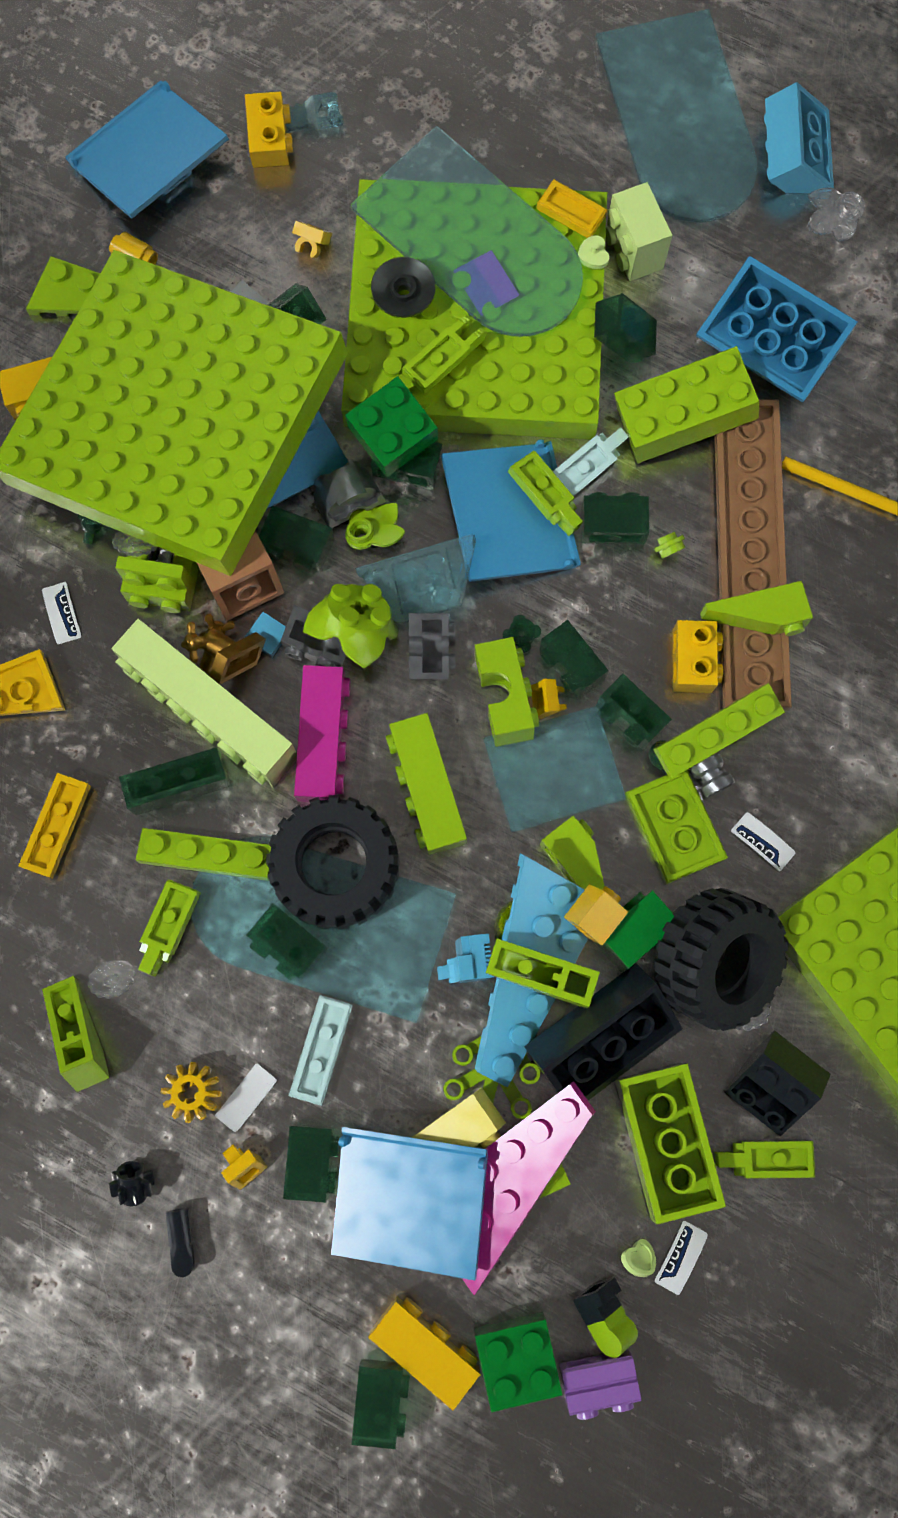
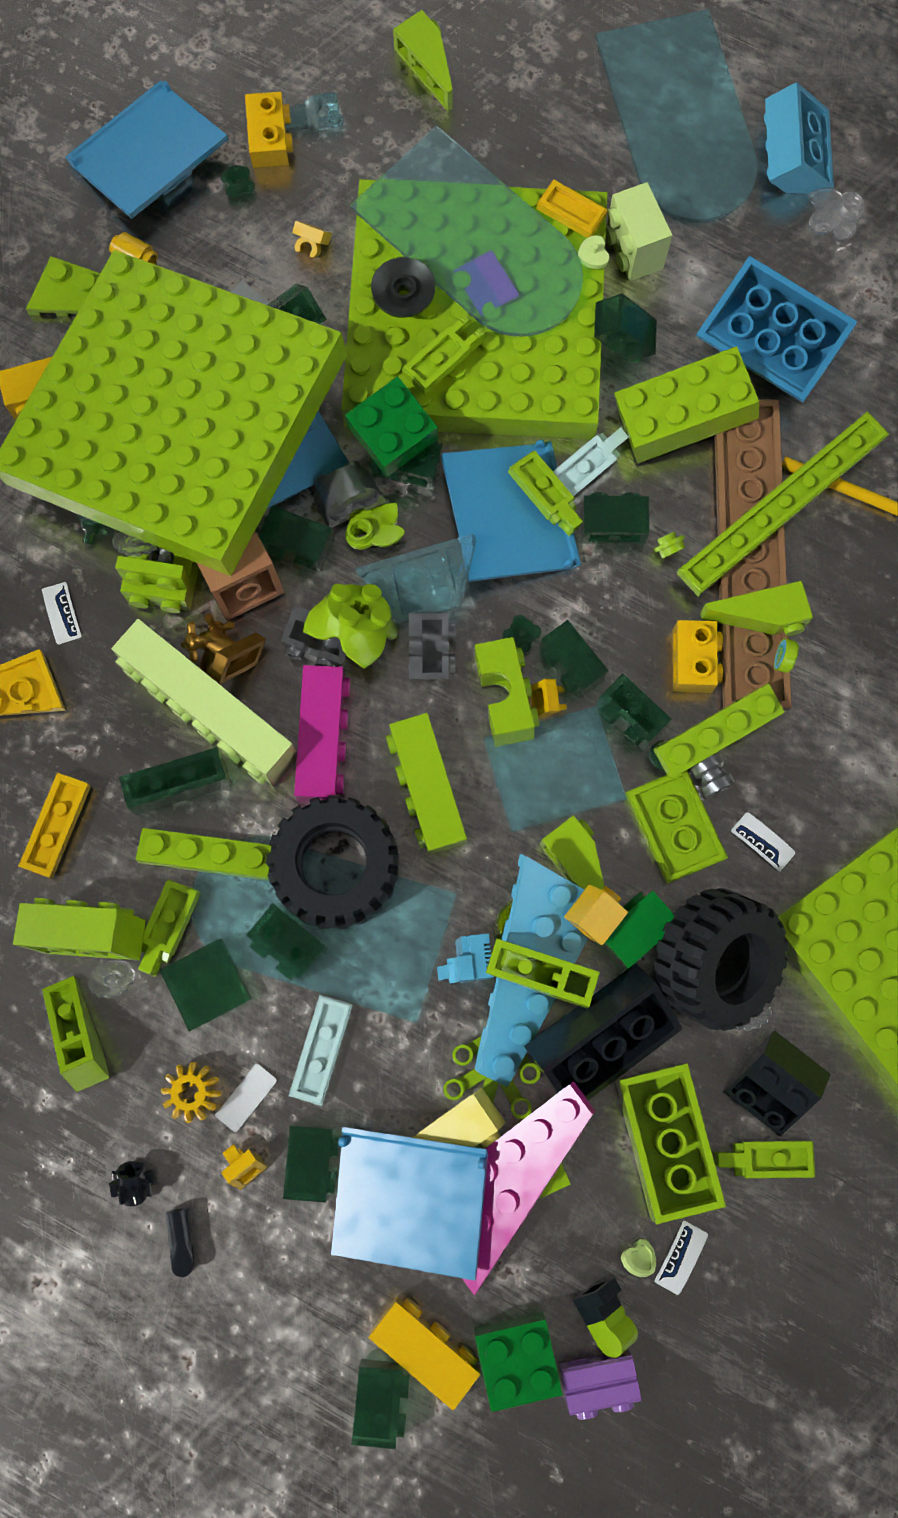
(79, 929): none -> lime brick
(205, 984): none -> clear green tile
(234, 174): none -> clear green plate
(269, 629): medium azure tile -> none
(422, 48): none -> lime slope
(782, 504): none -> lime tile
(786, 655): none -> lime tile

